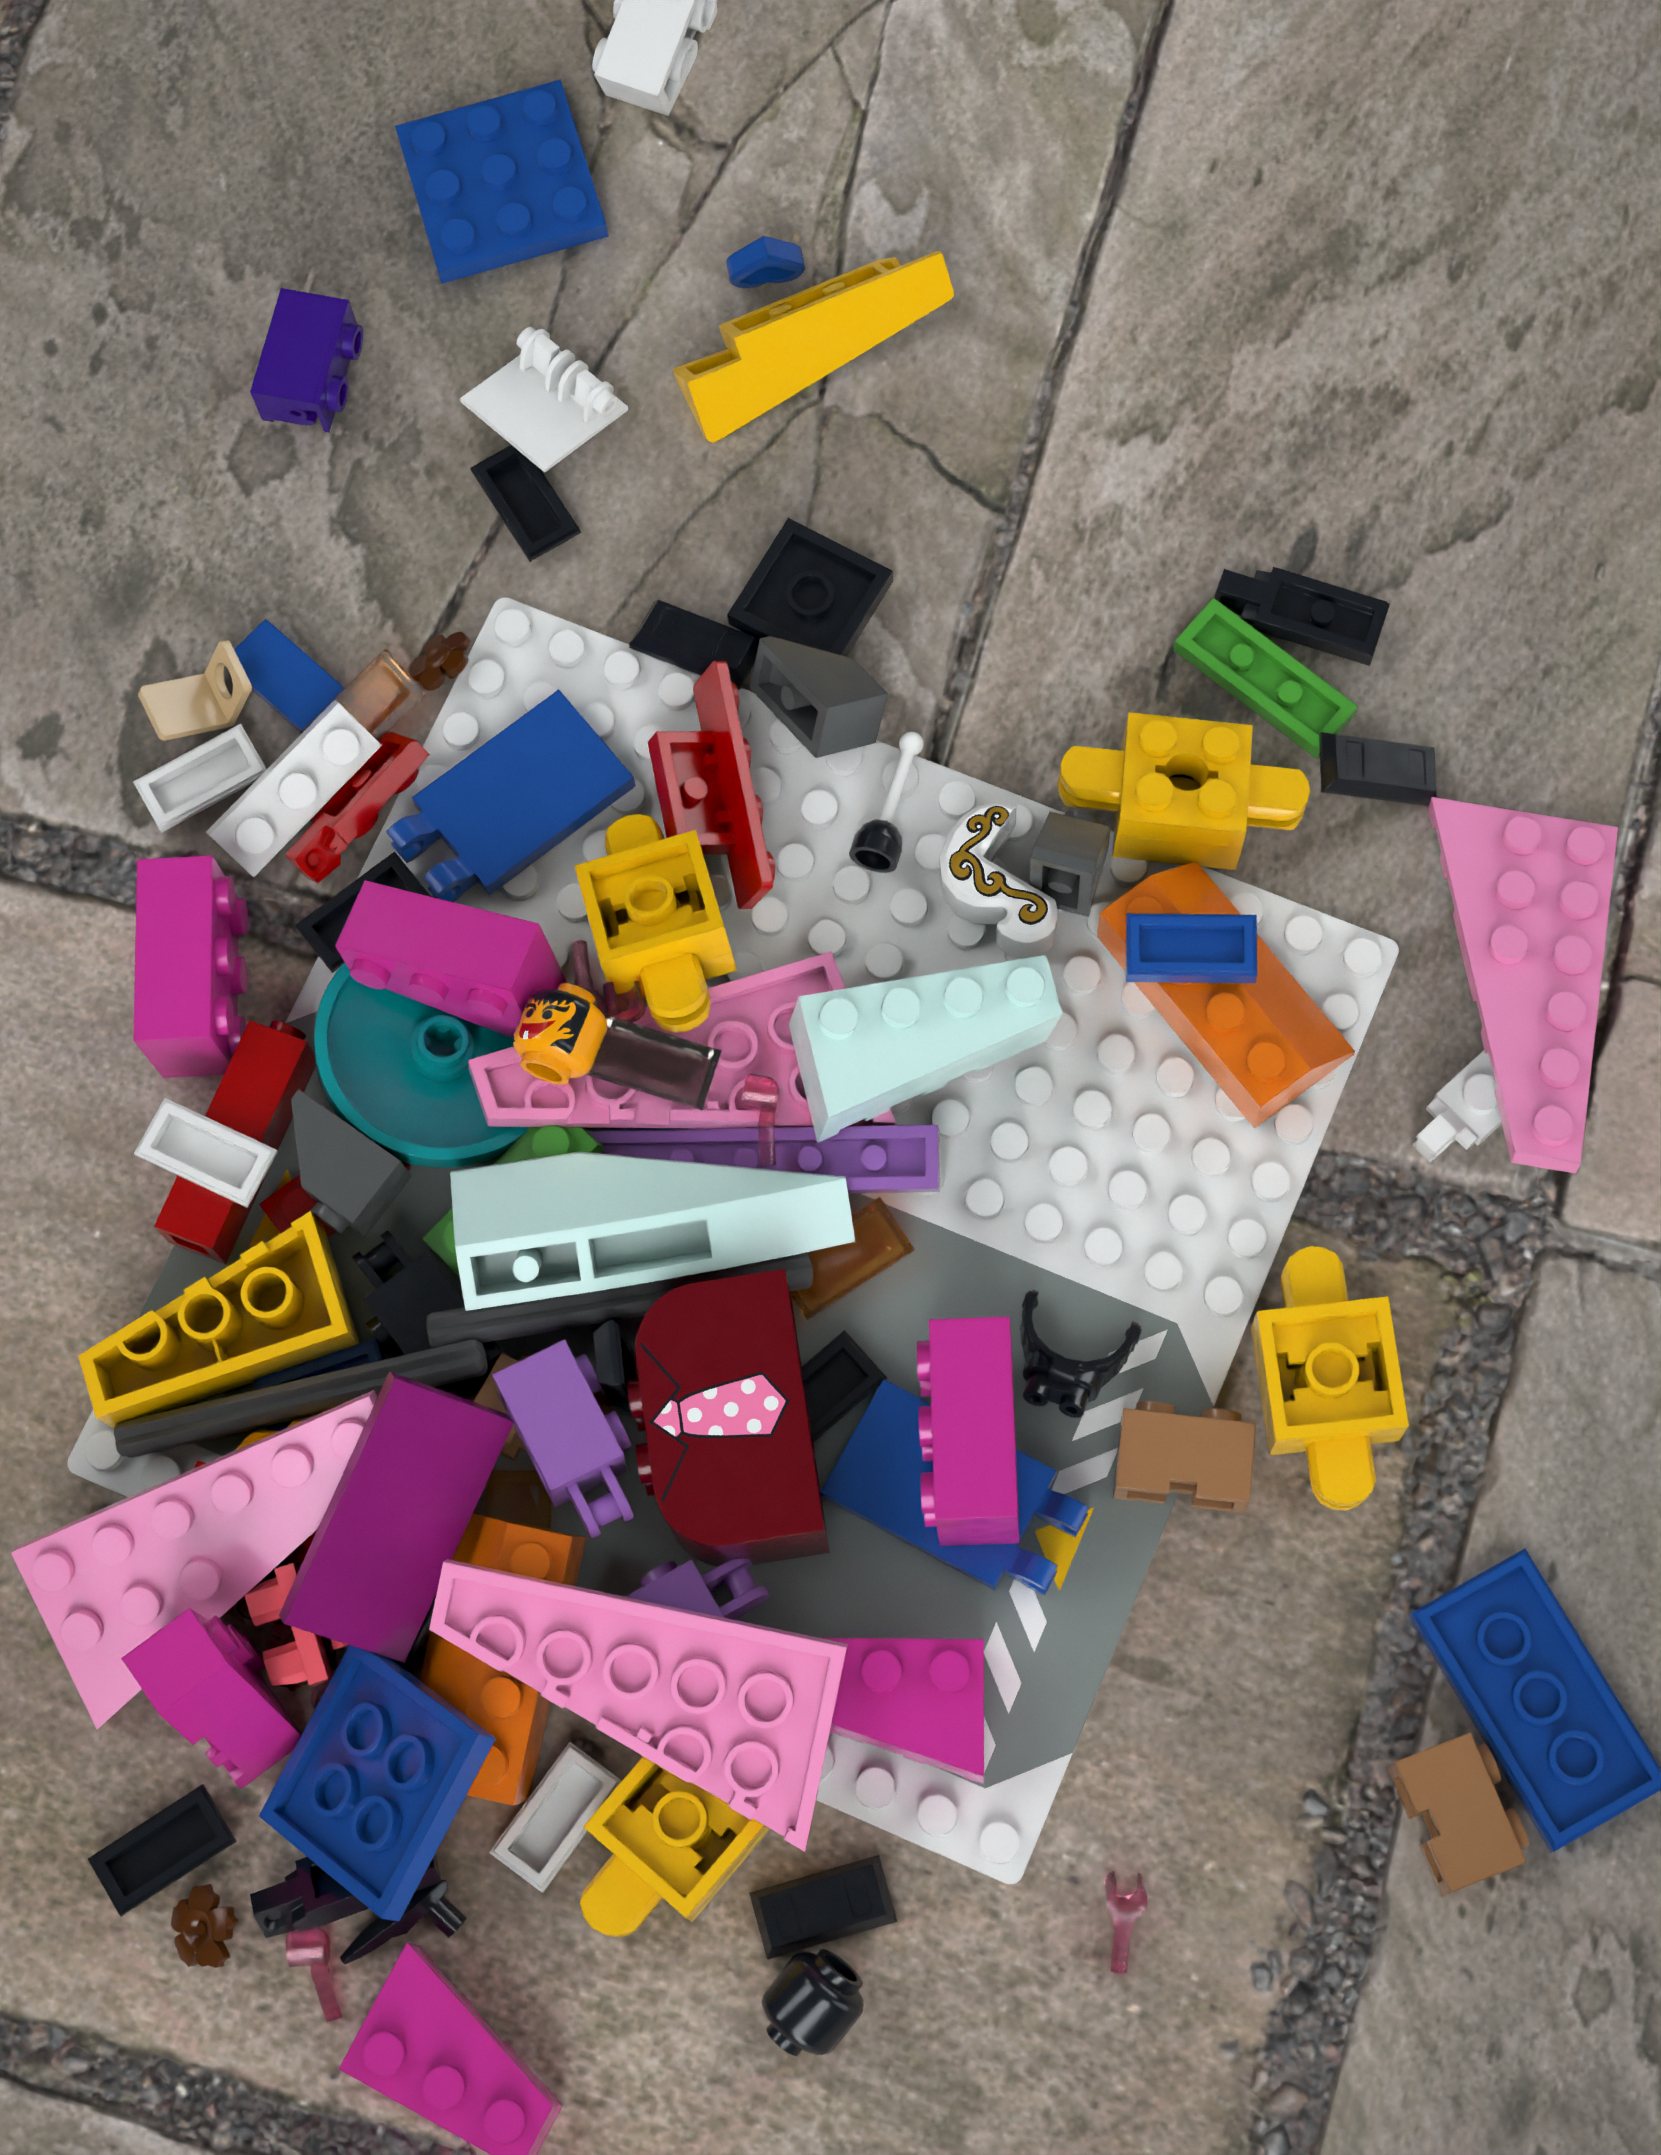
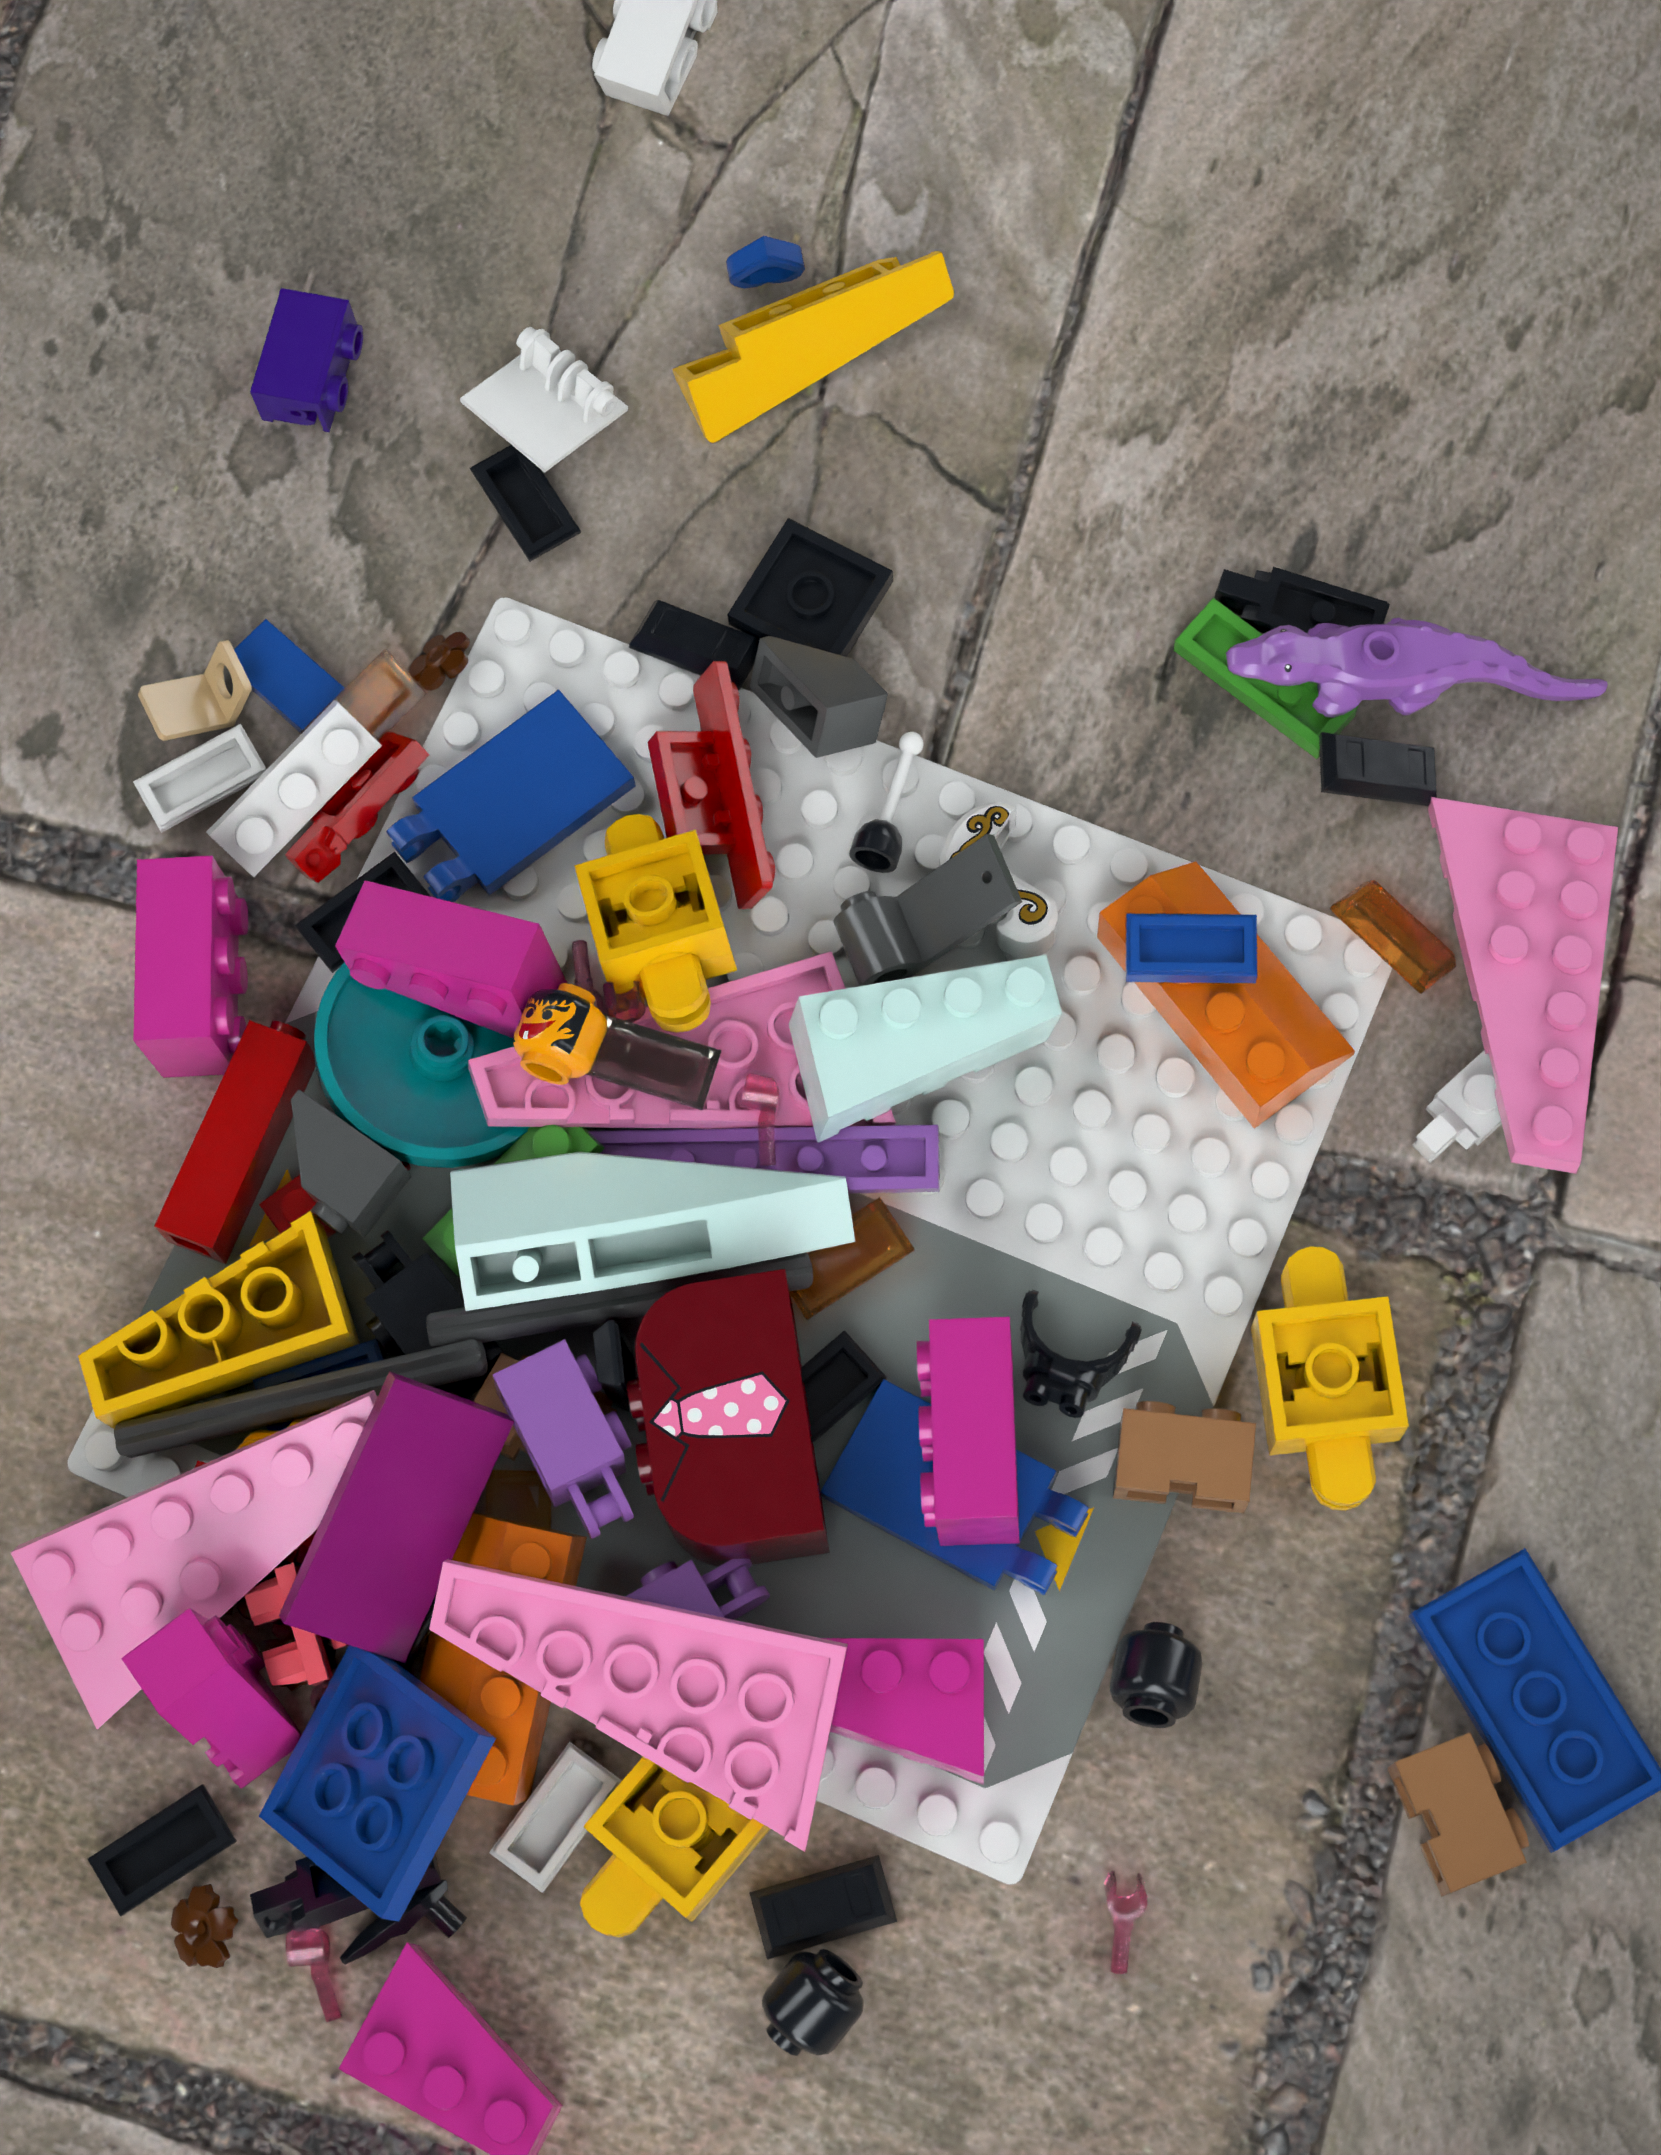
(205, 1152): white tile -> none
(501, 181): blue plate -> none
(905, 933): none -> dark grey door
(1070, 859): dark grey slope -> none
(1156, 1675): none -> black head
(1178, 816): yellow brick -> none
(1393, 661): none -> medium lavender animal
(1395, 935): none -> clear orange tile

